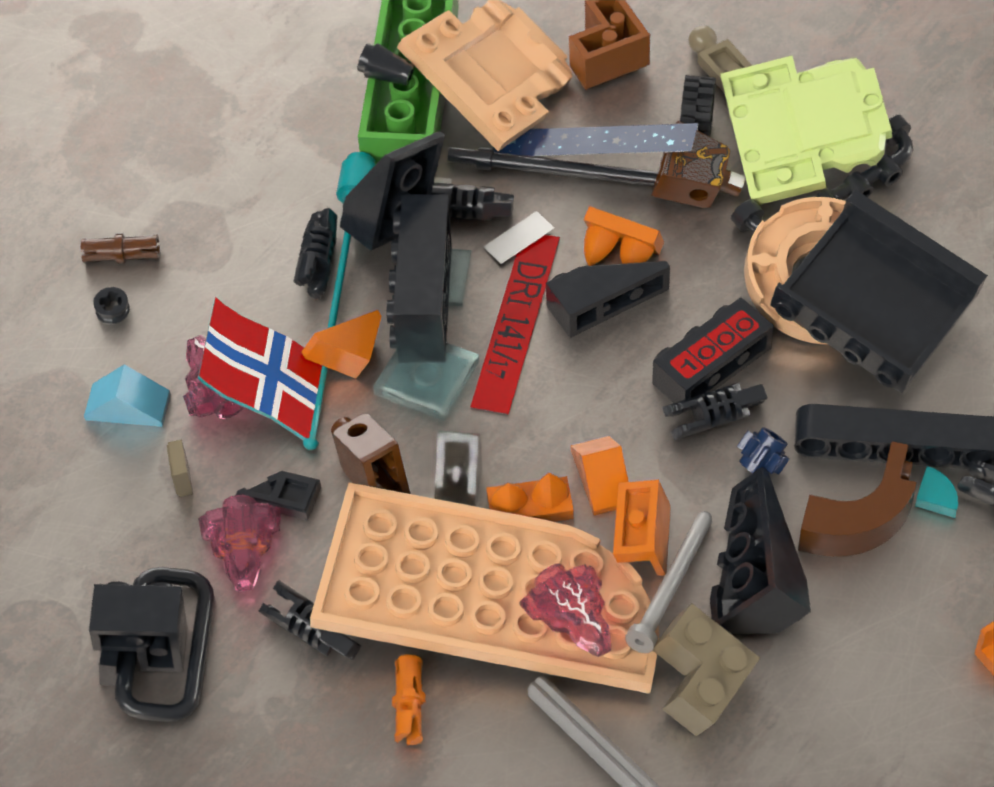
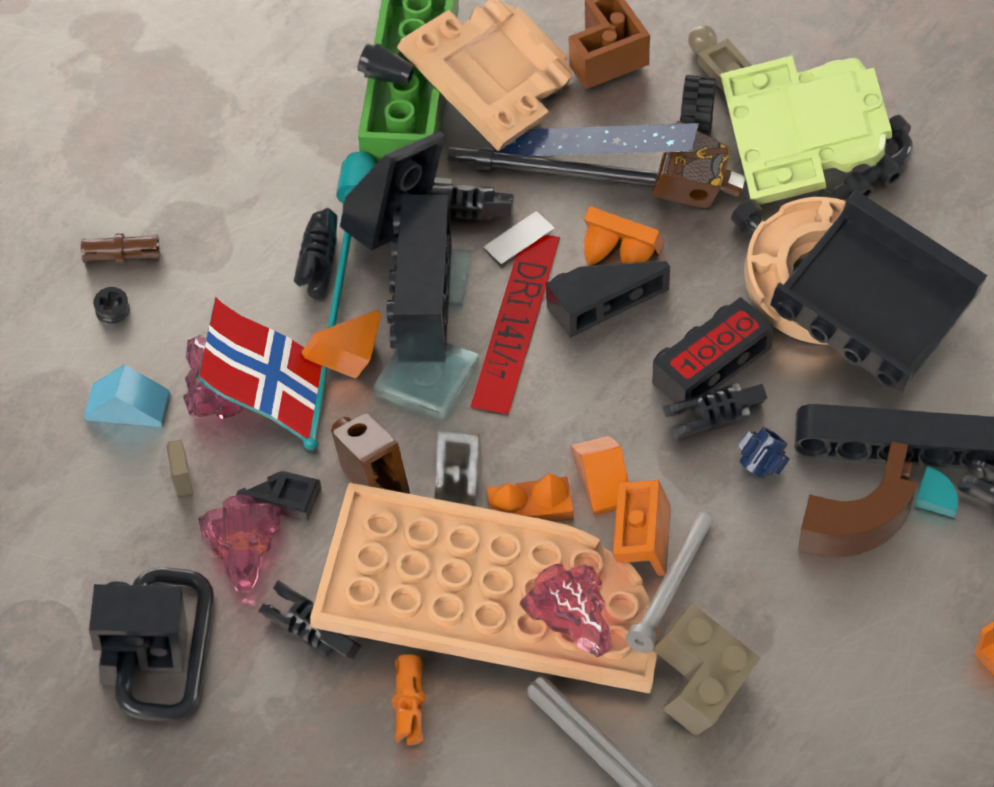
(761, 572): black wedge -> none

